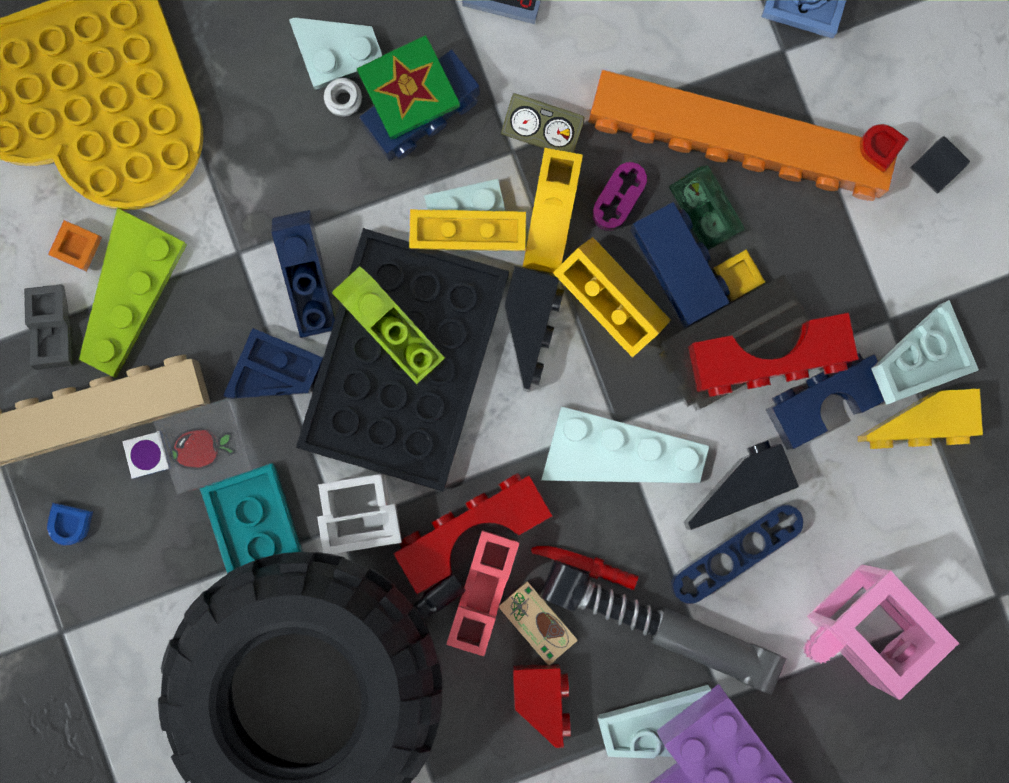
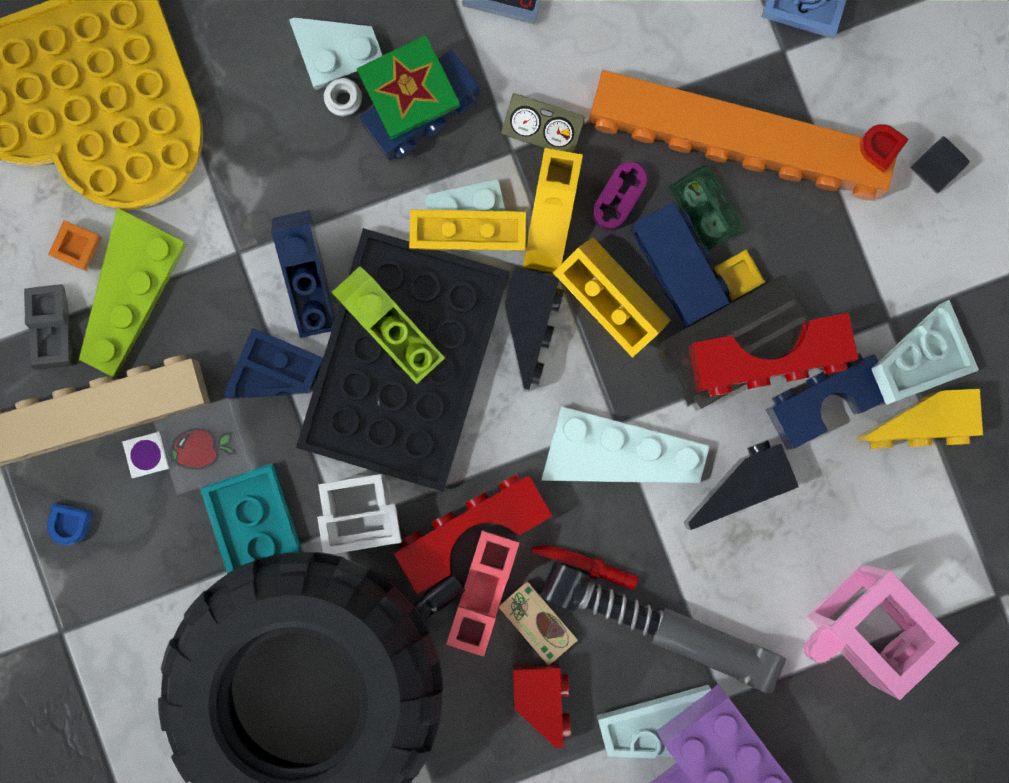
(739, 557): dark blue beam -> none

